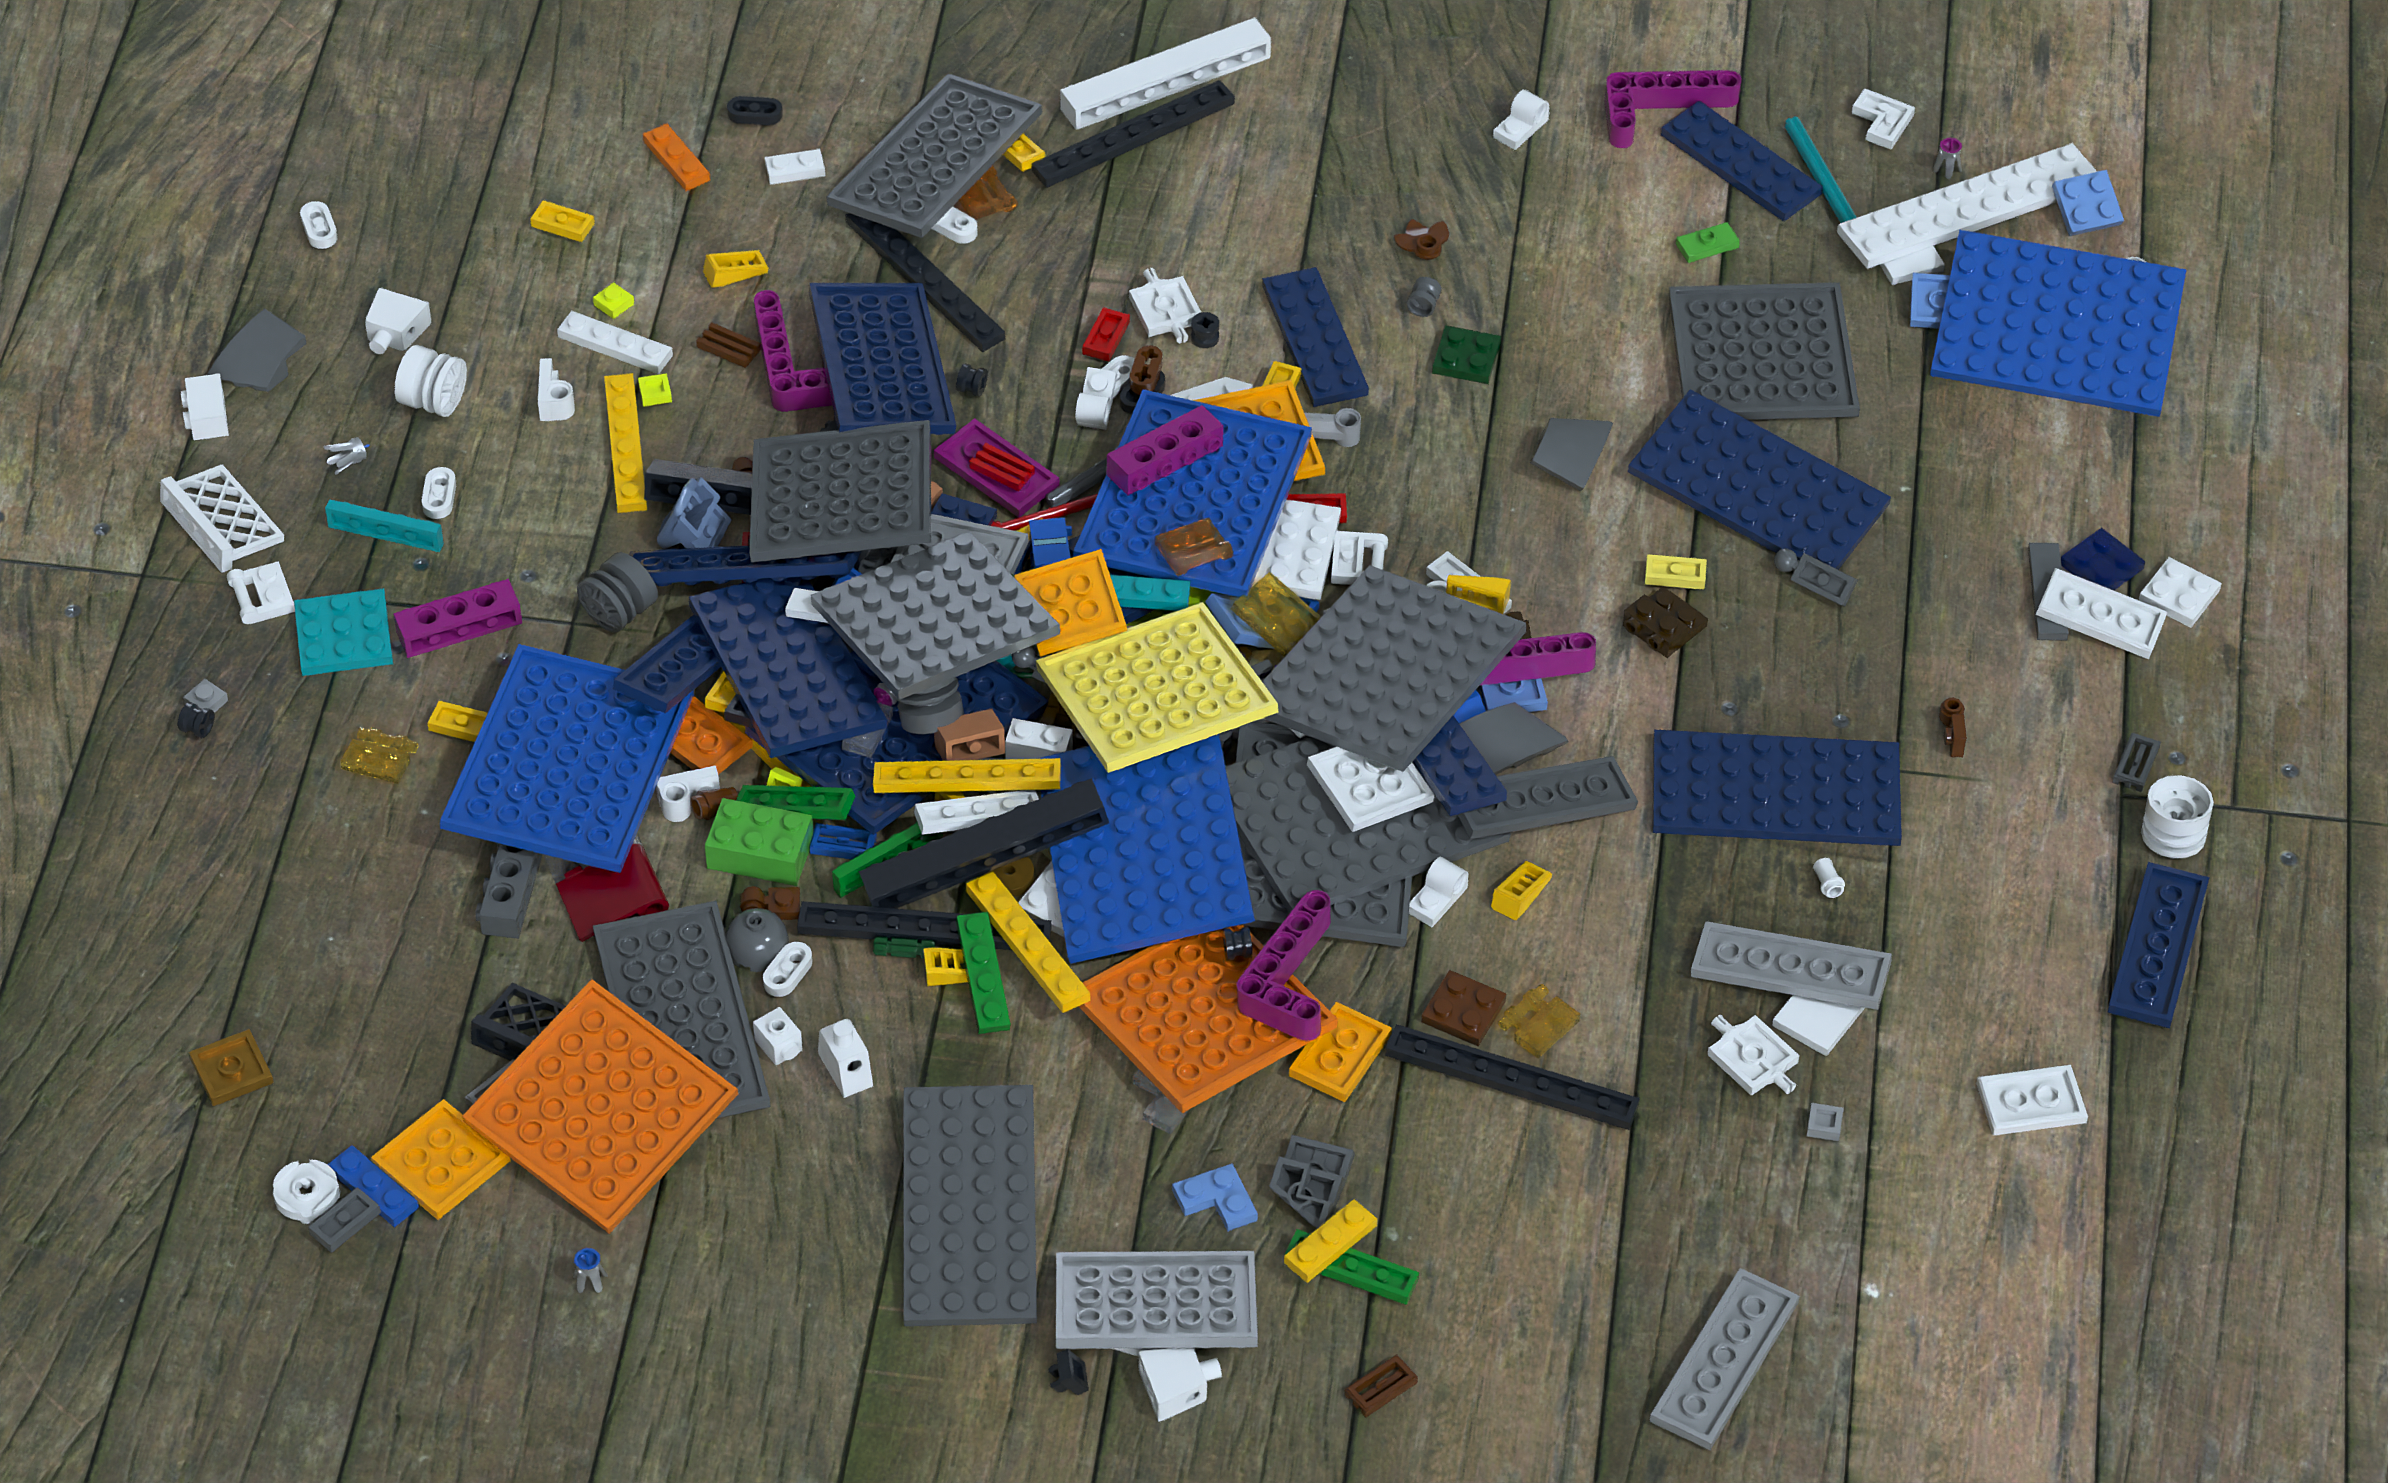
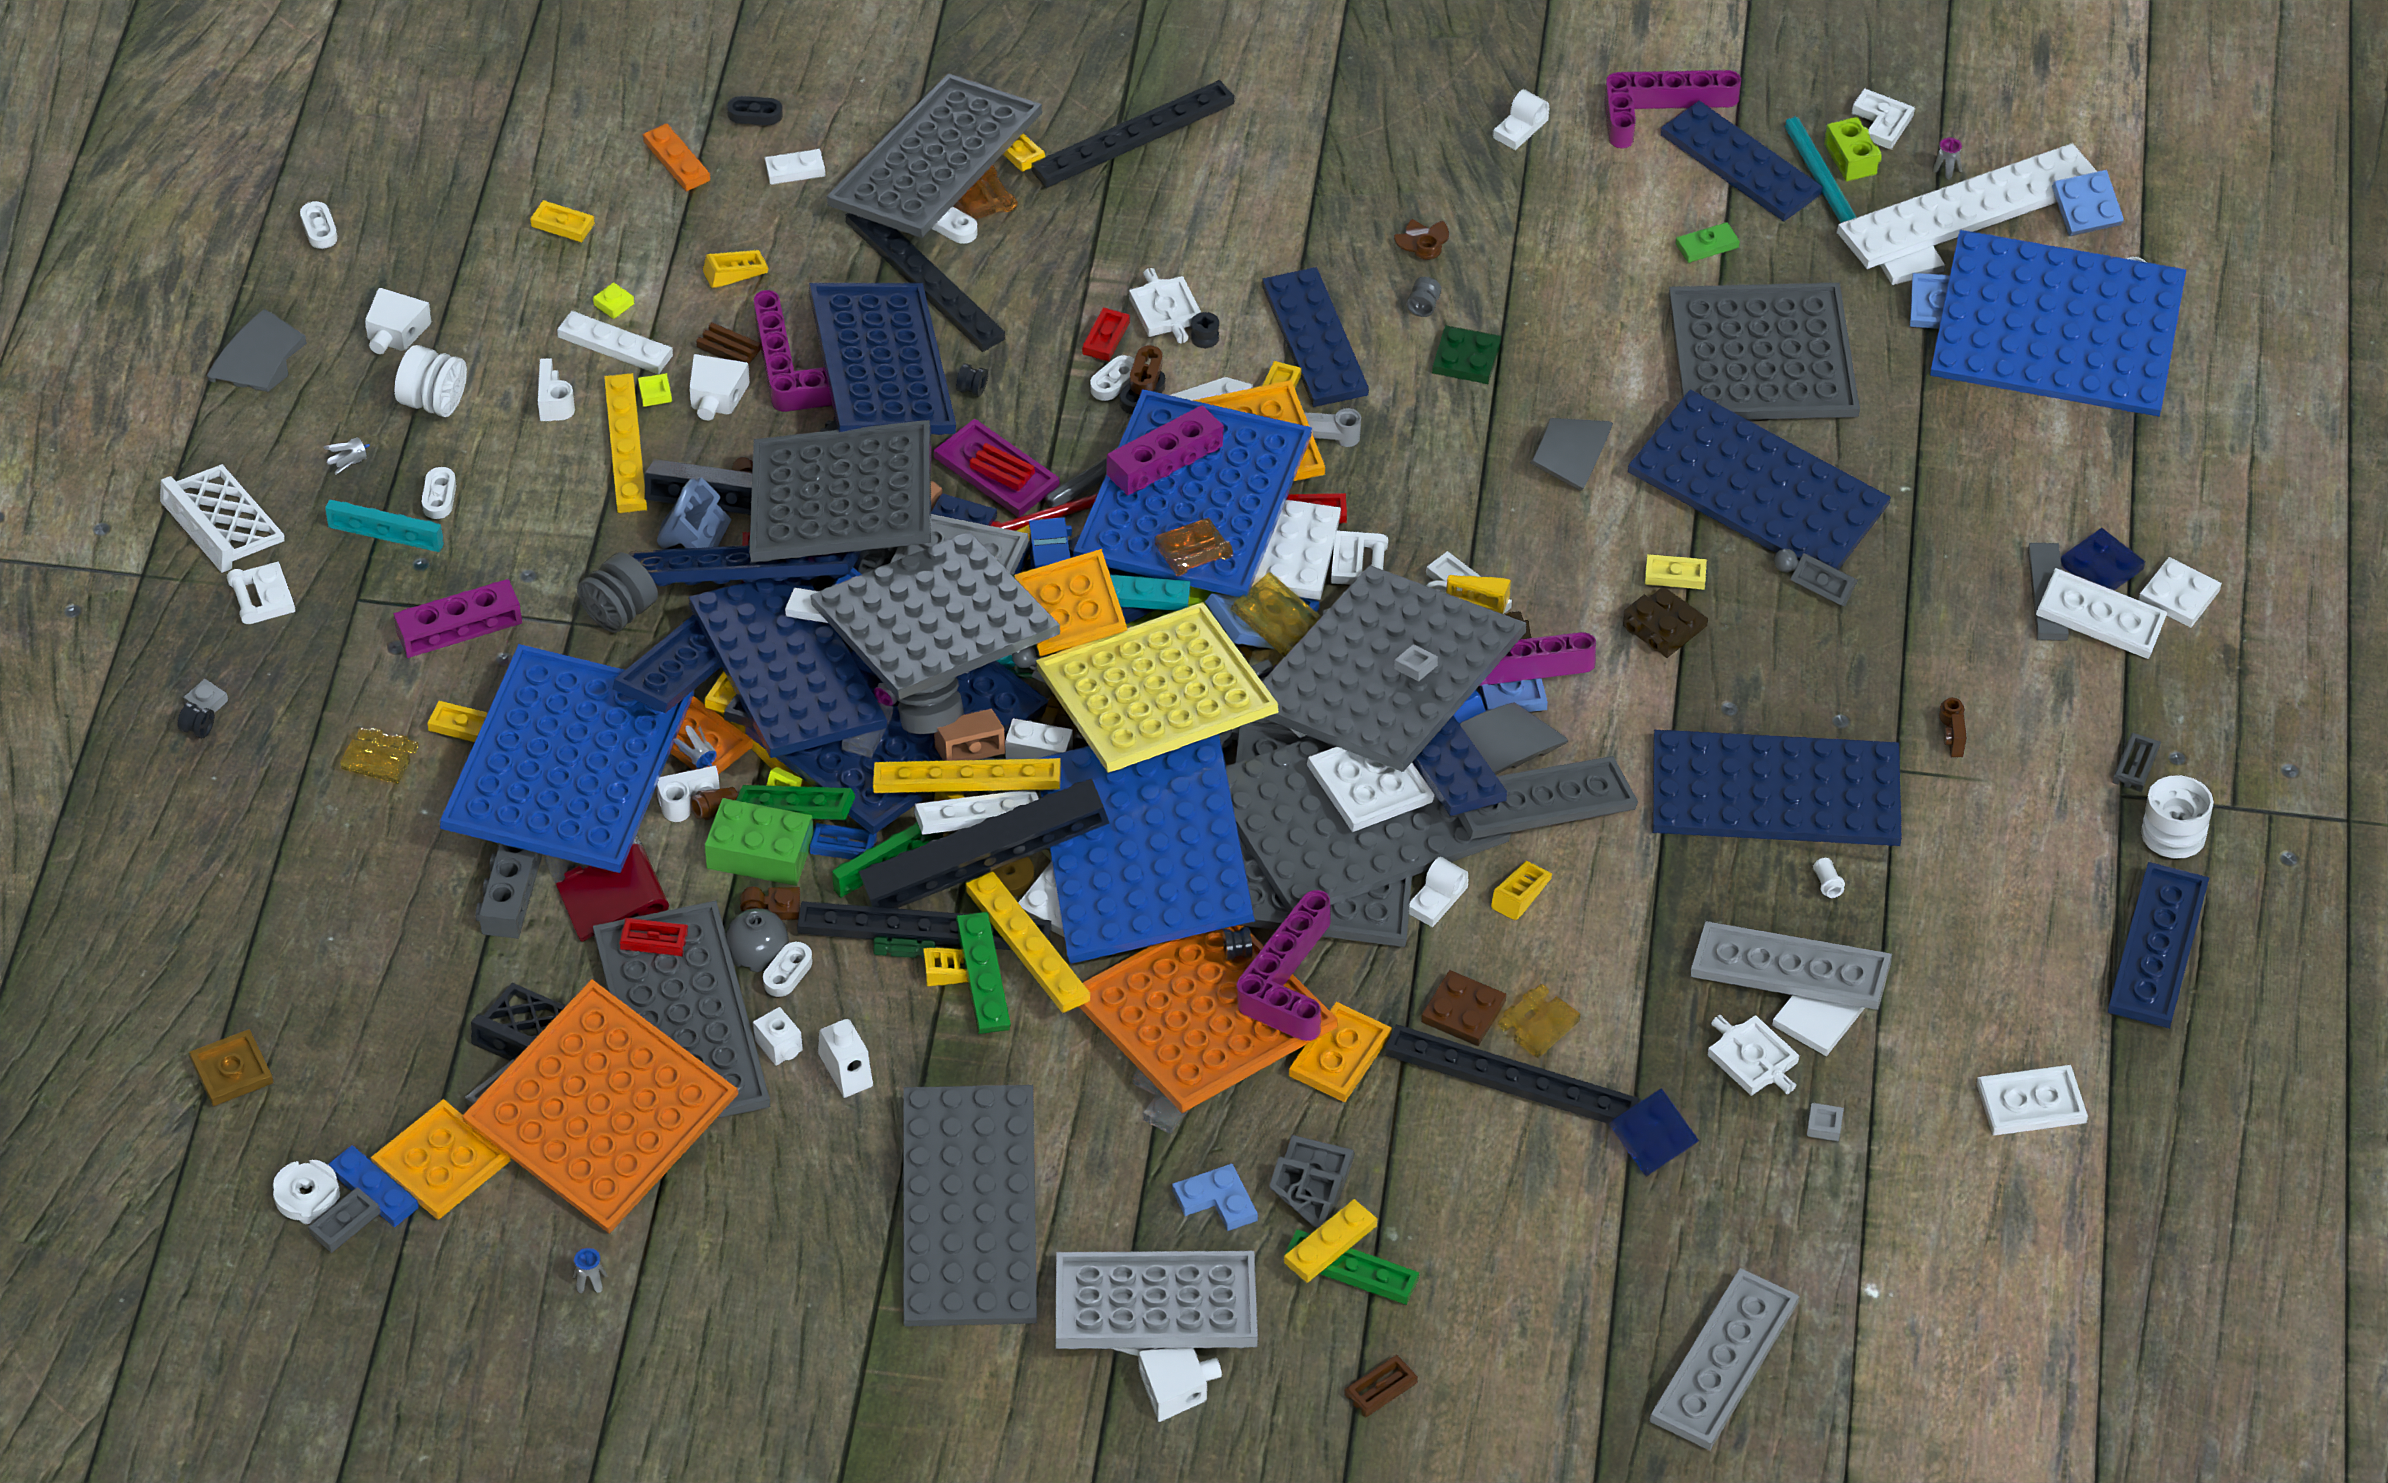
(206, 407): white brick -> none
(343, 632): teal plate -> none
(652, 940): none -> red tile
(703, 753): none -> flat silver piece
(717, 385): none -> white torso
(1071, 1373): black tile -> none
(1096, 400): white plate -> none
(1165, 73): white brick -> none
(1416, 662): none -> light grey plate
(1653, 1132): none -> clear blue plate
(1852, 149): none -> lime brick

